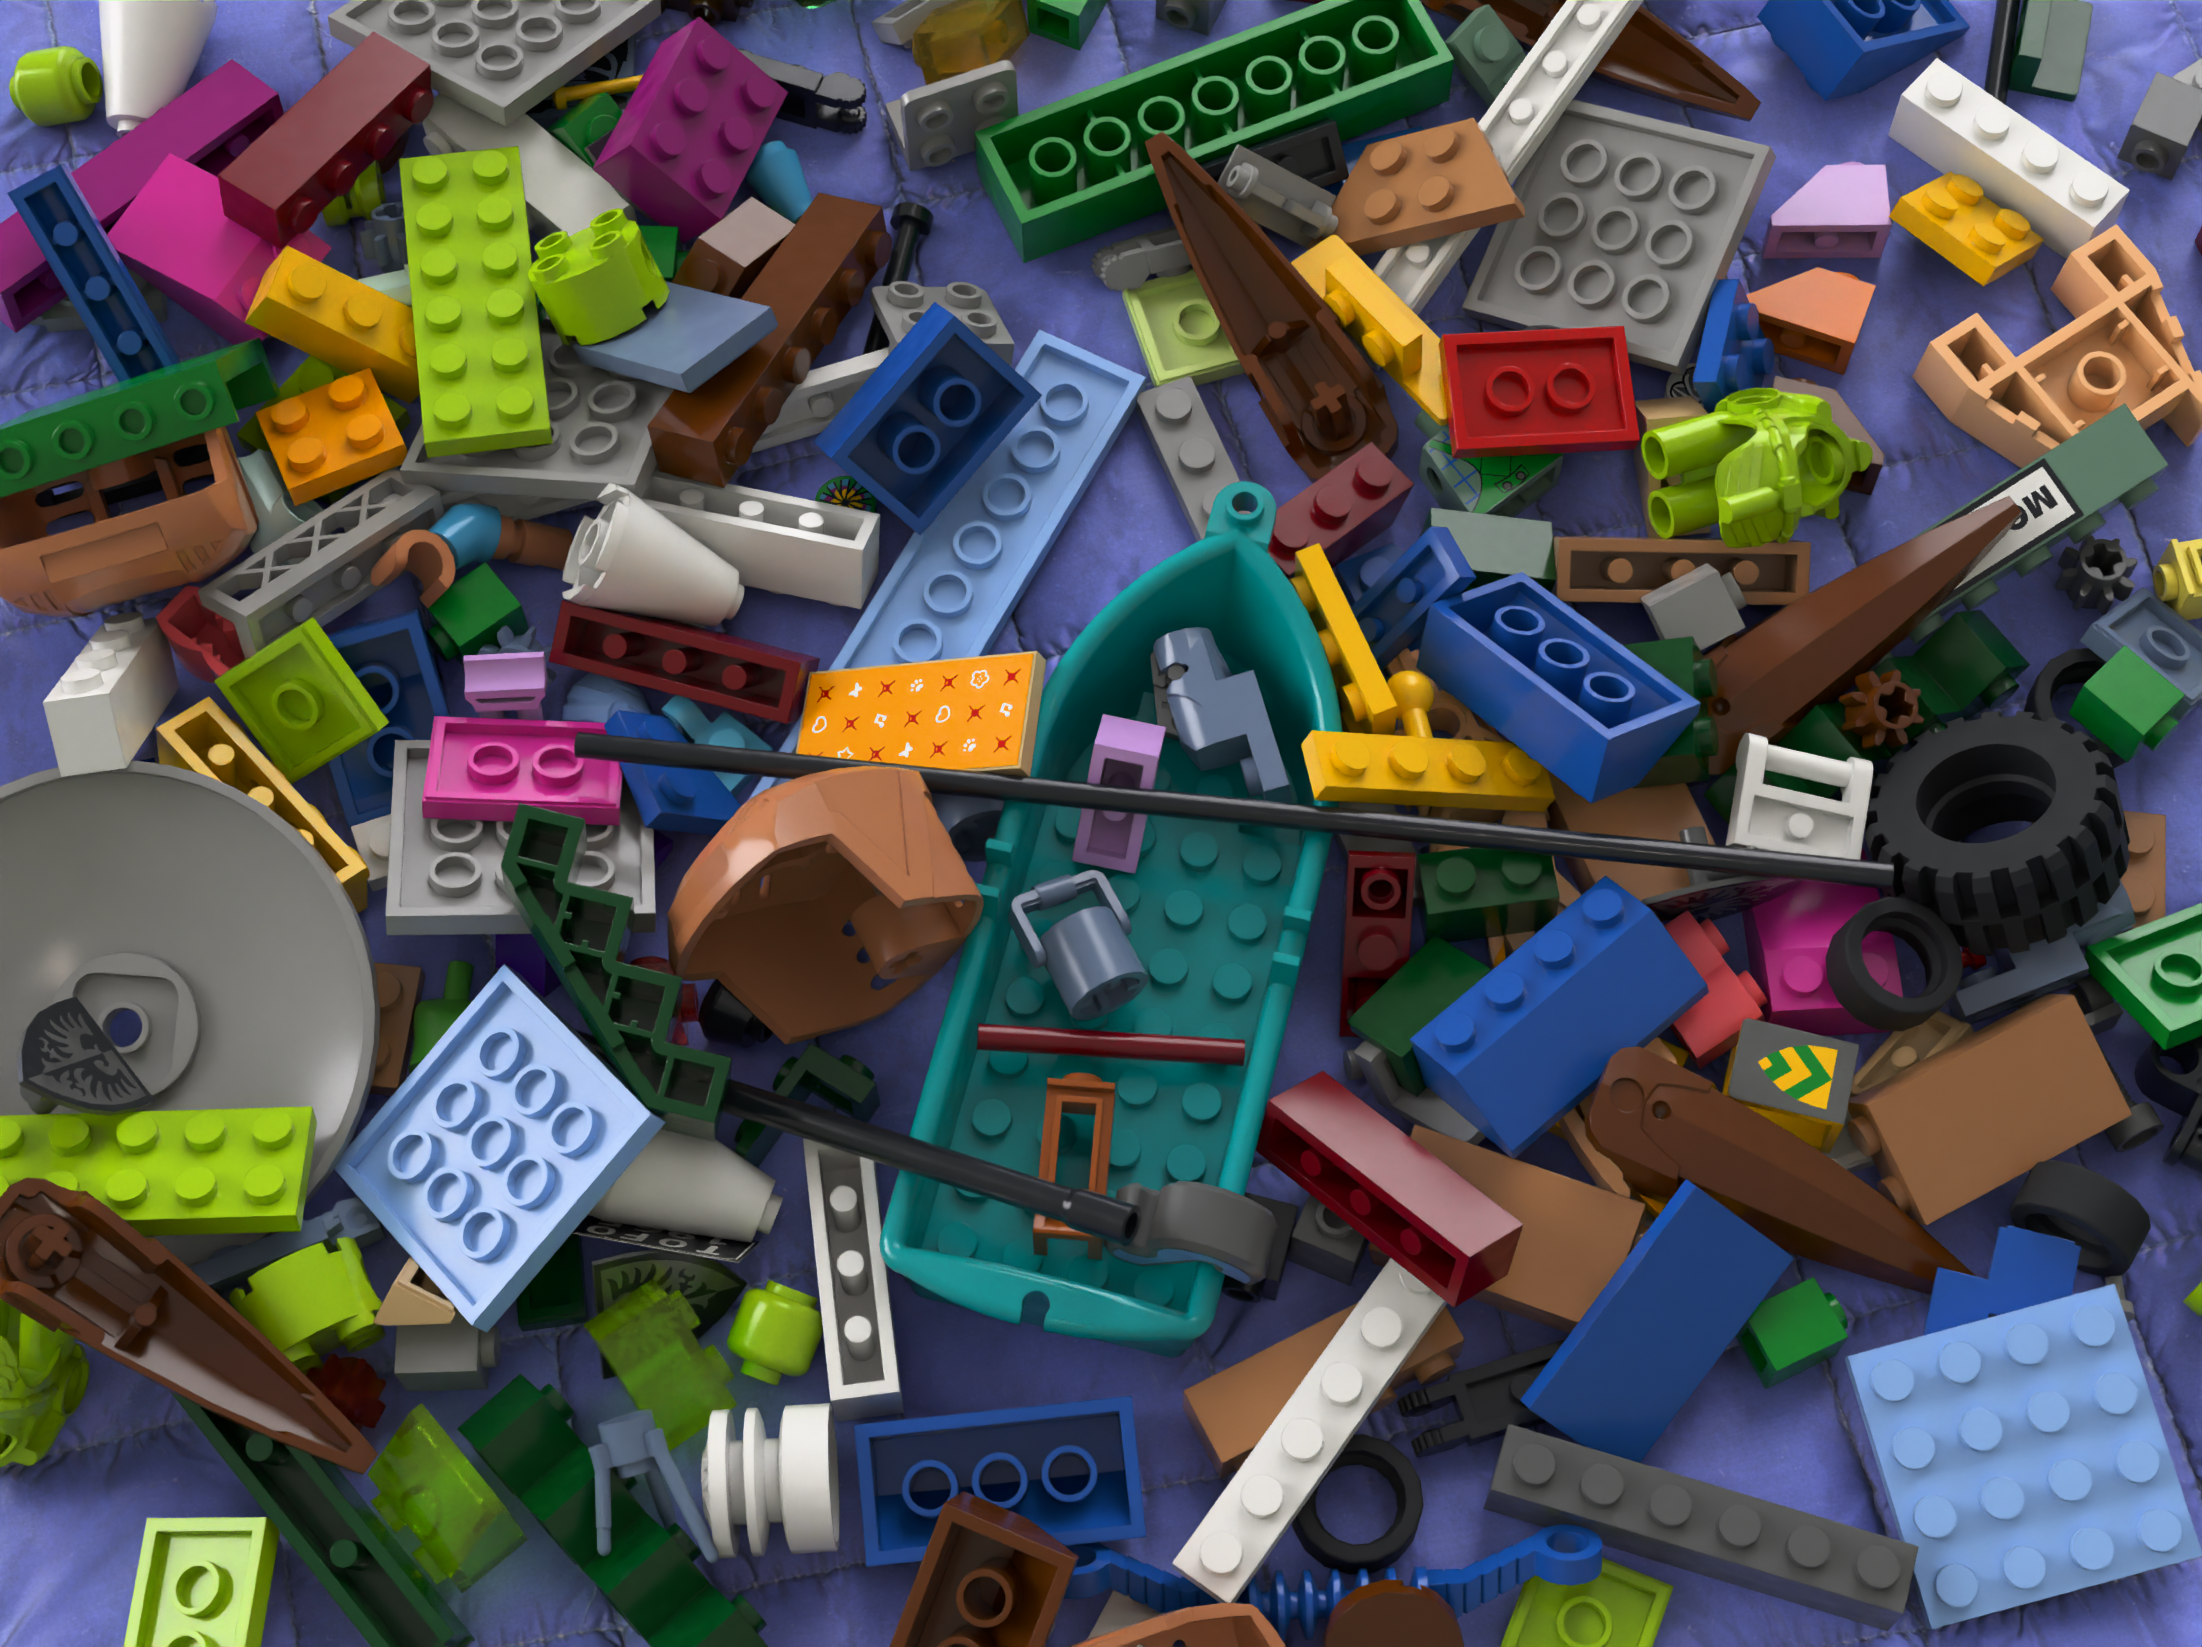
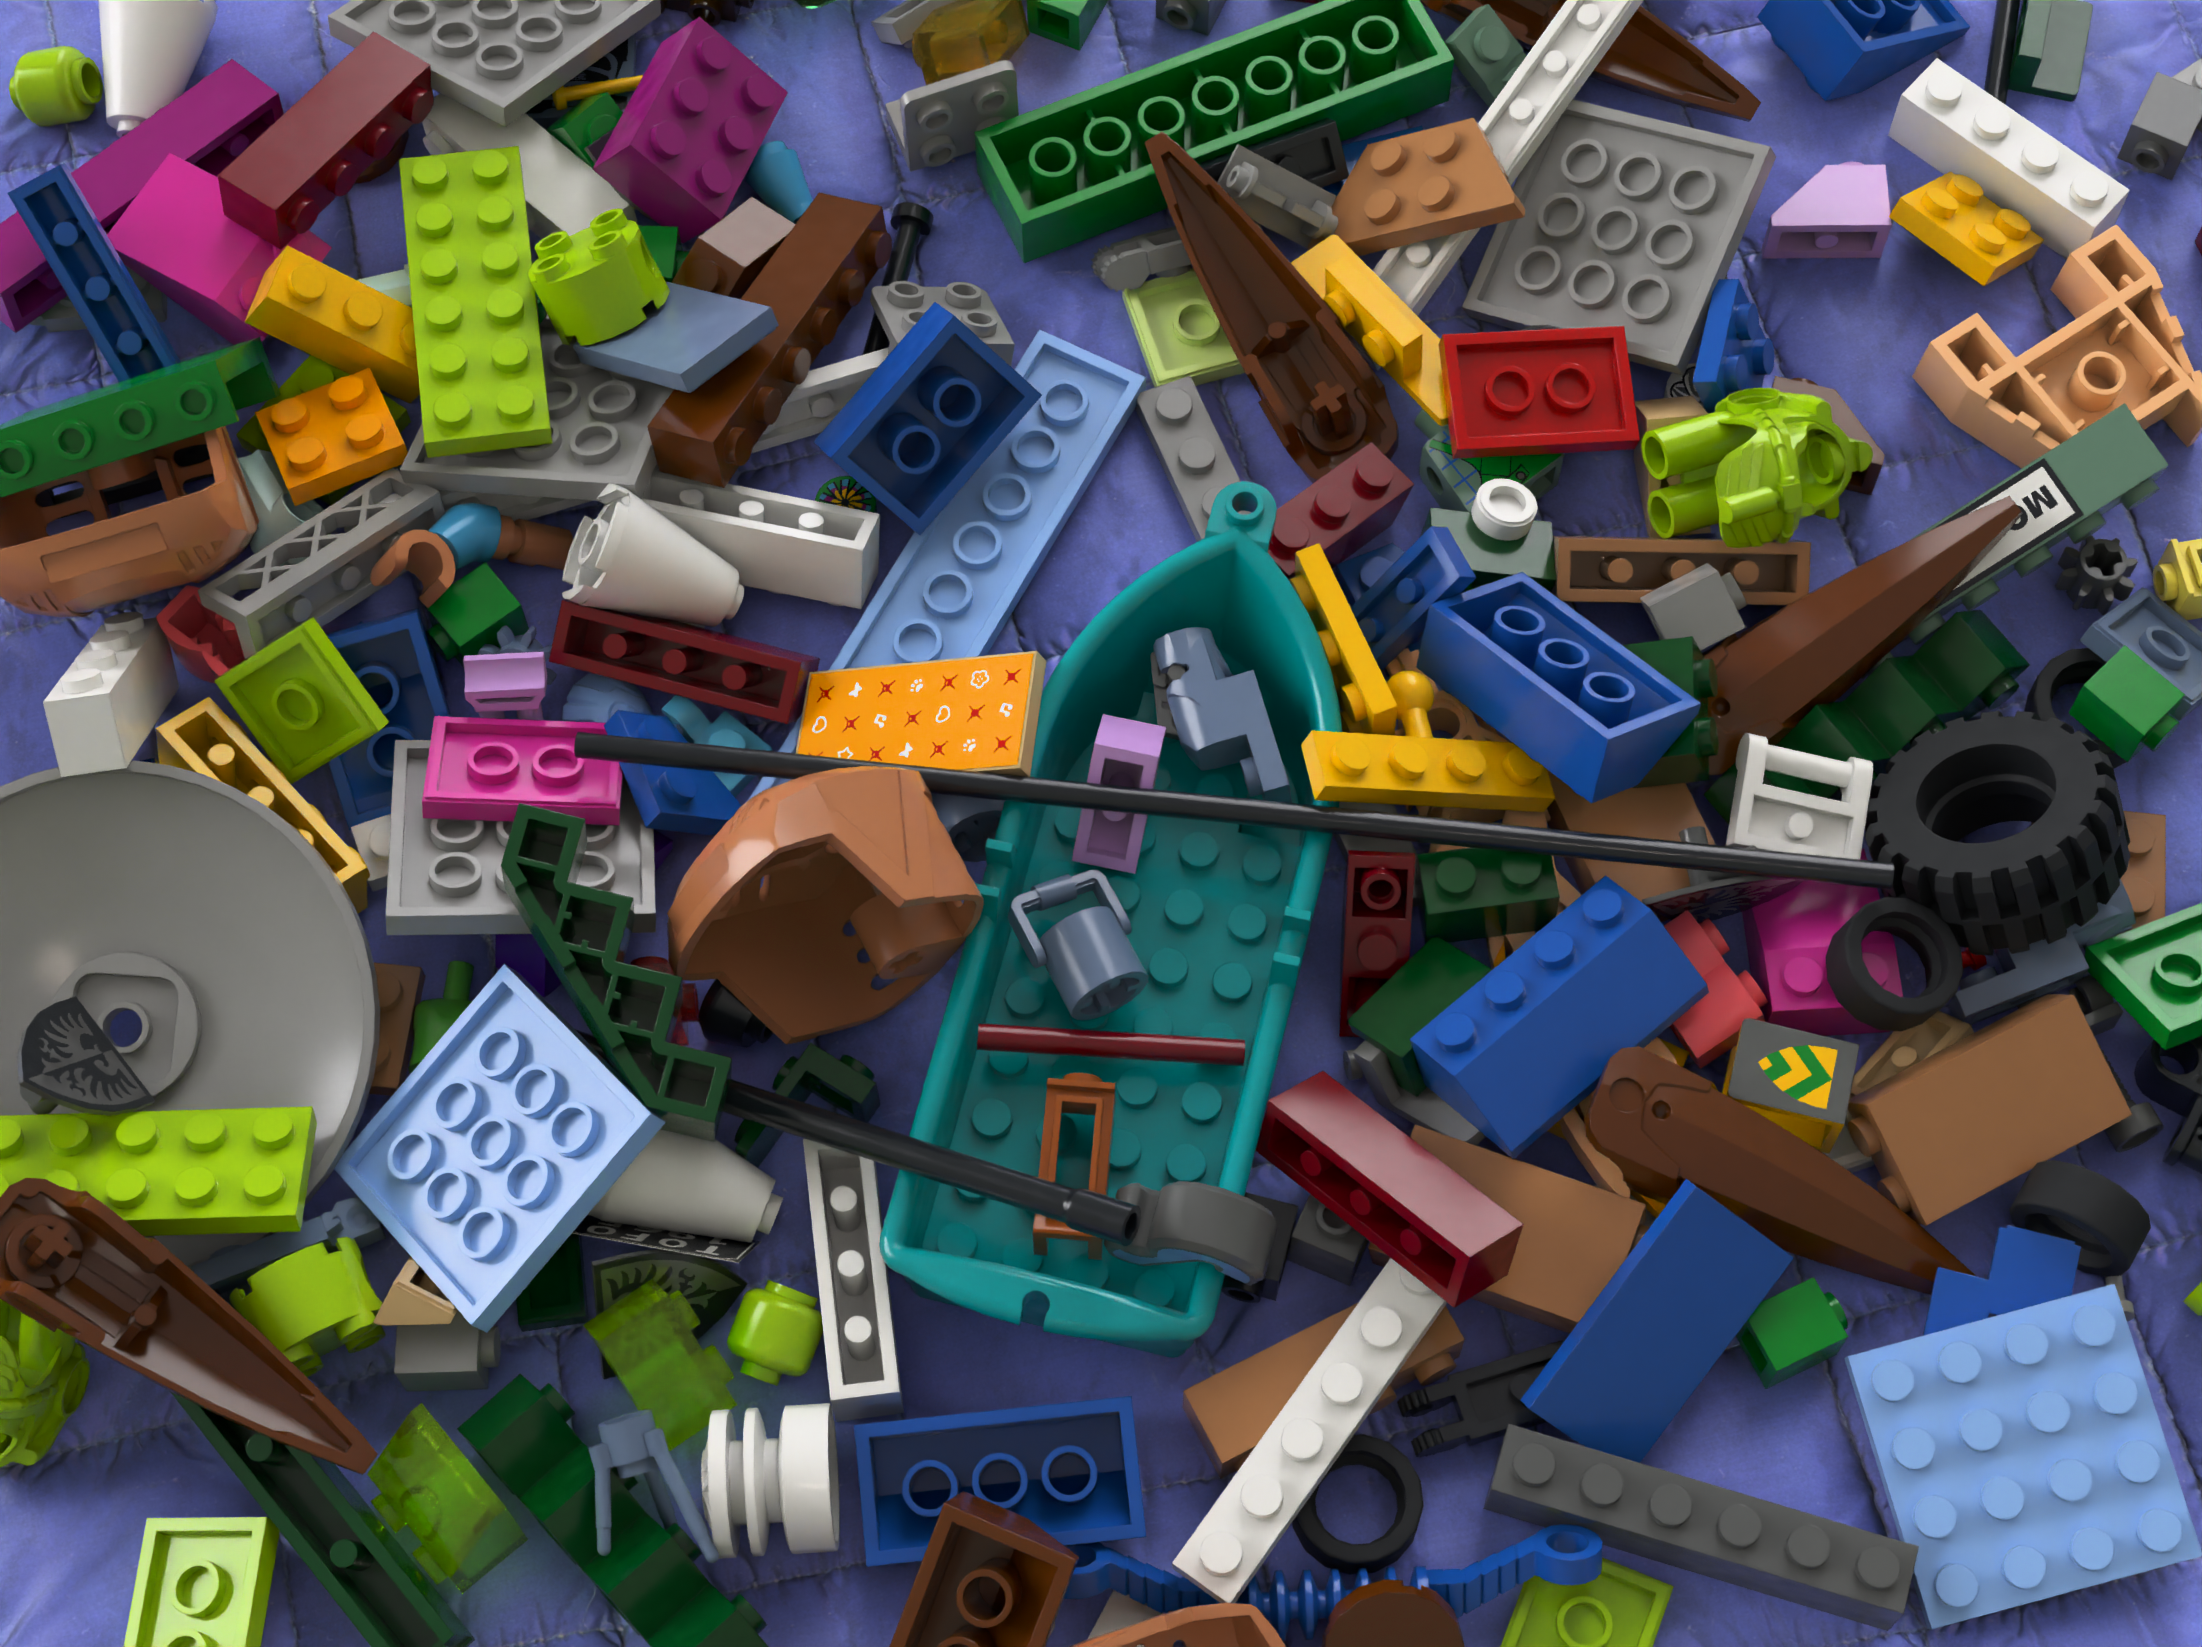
(351, 1388): clear red gear -> none
(365, 196): lime wheel -> none
(386, 237): sand blue gear -> none
(816, 100): black hinge -> none
(1504, 509): none -> white tile
(1814, 316): orange slope -> none
(1881, 709): reddish brown gear -> none

